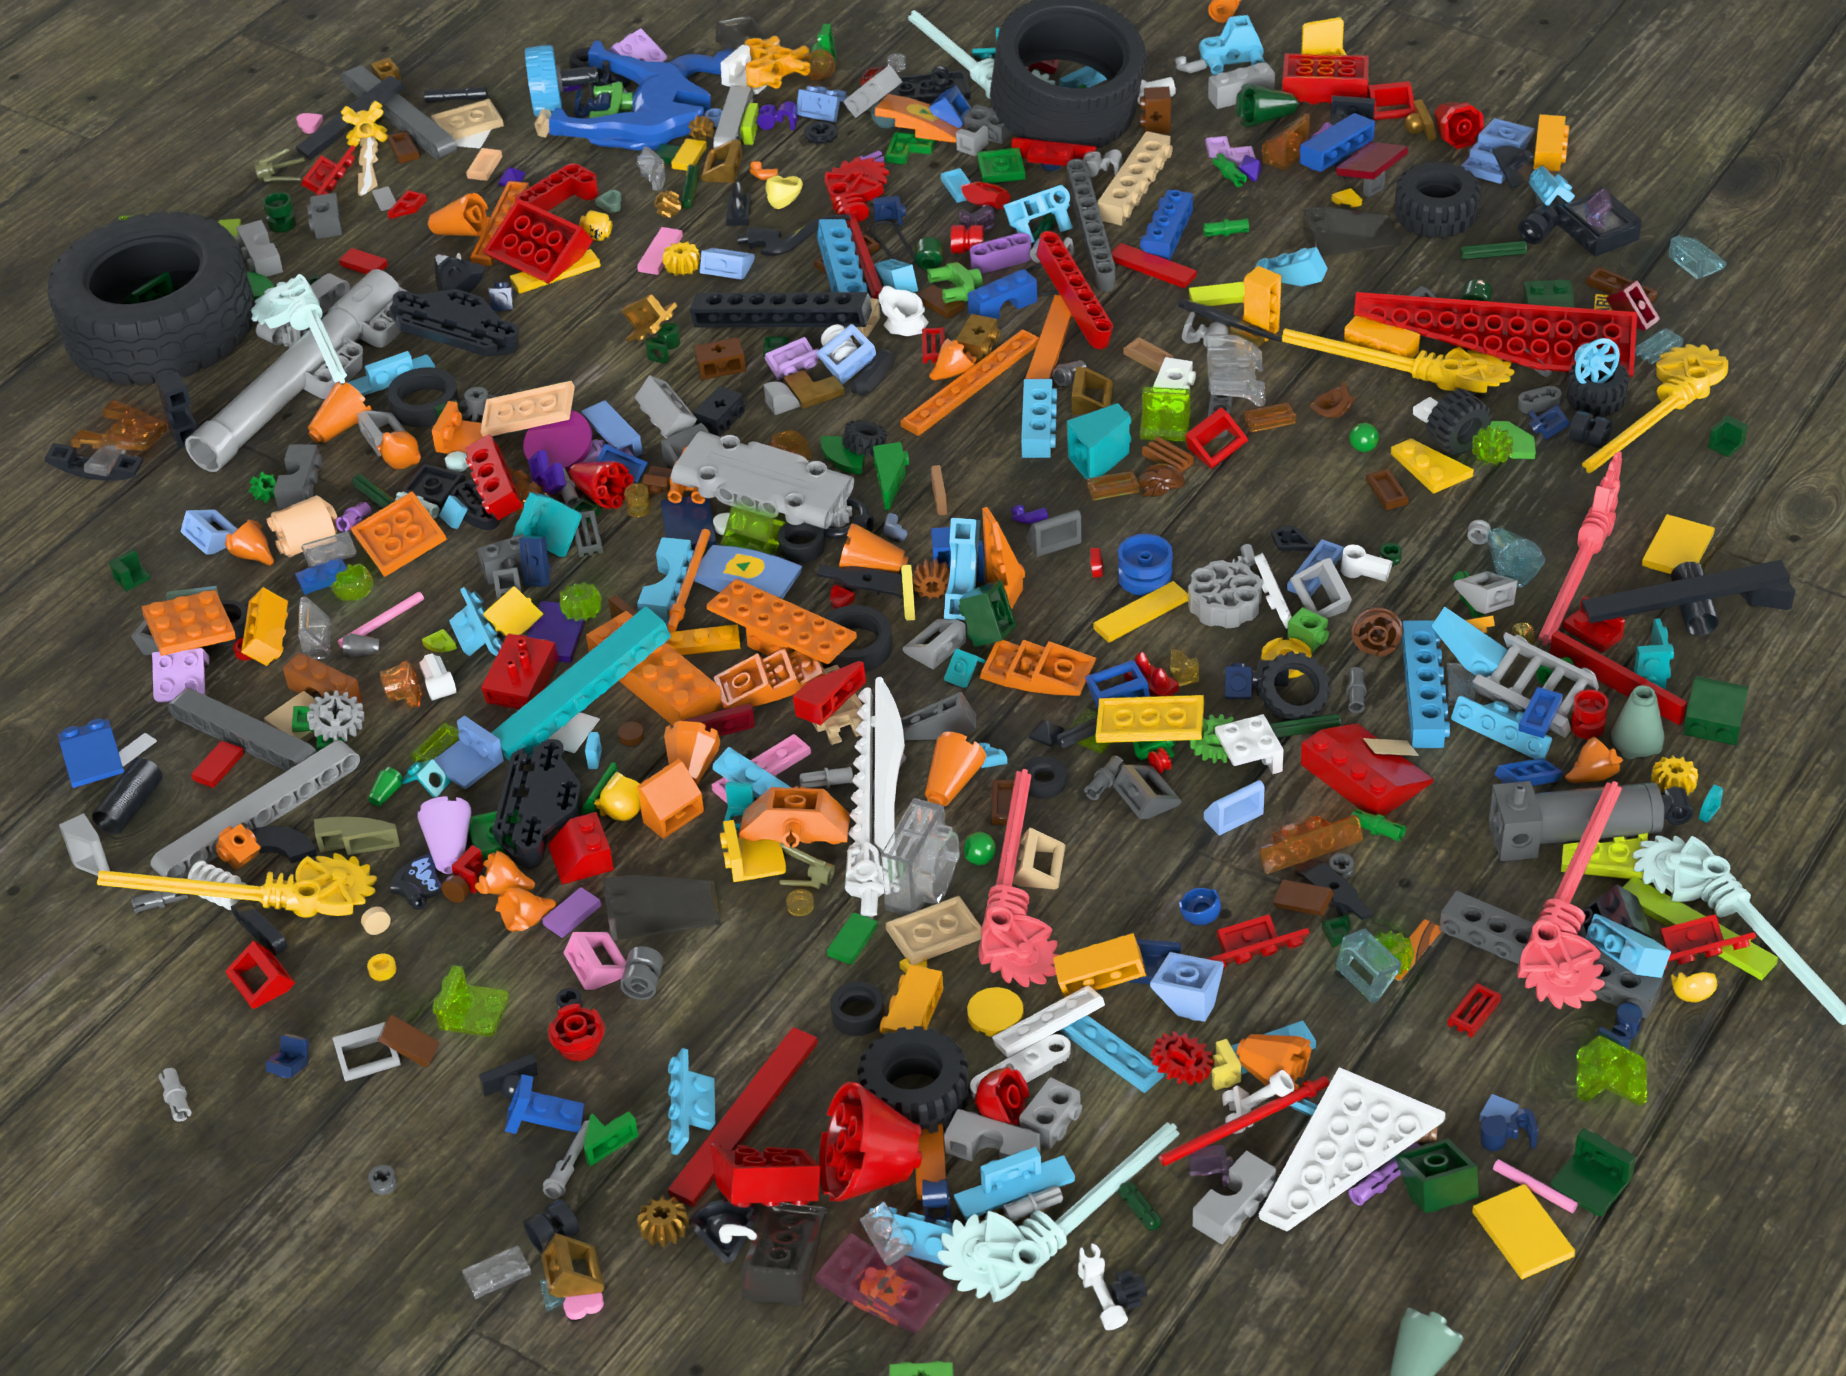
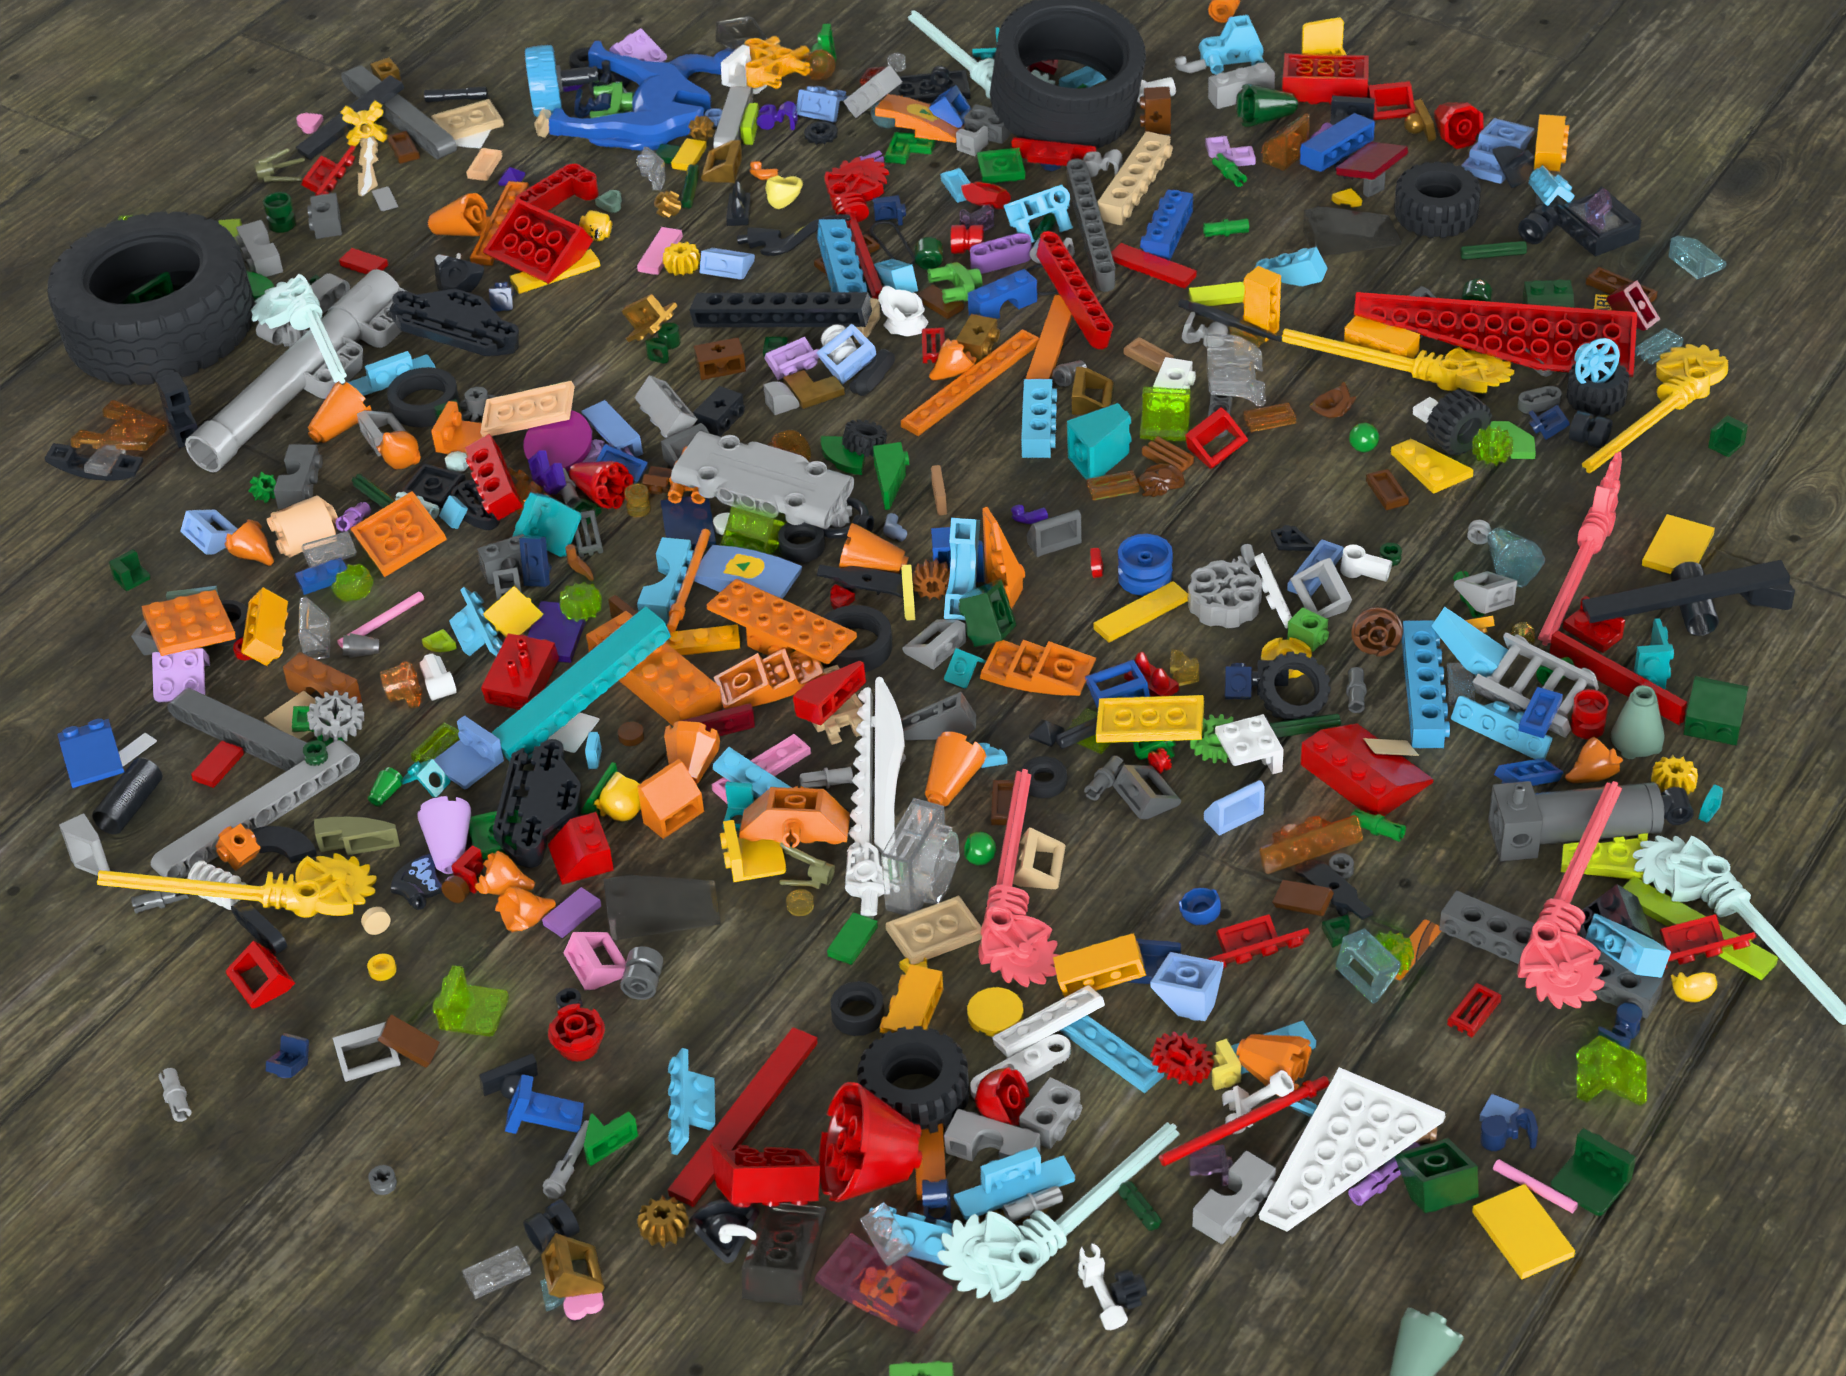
(309, 752): none -> dark green bush
(407, 204): red tile -> none
(577, 563): none -> dark orange bar
(1250, 167): dark purple slope -> none

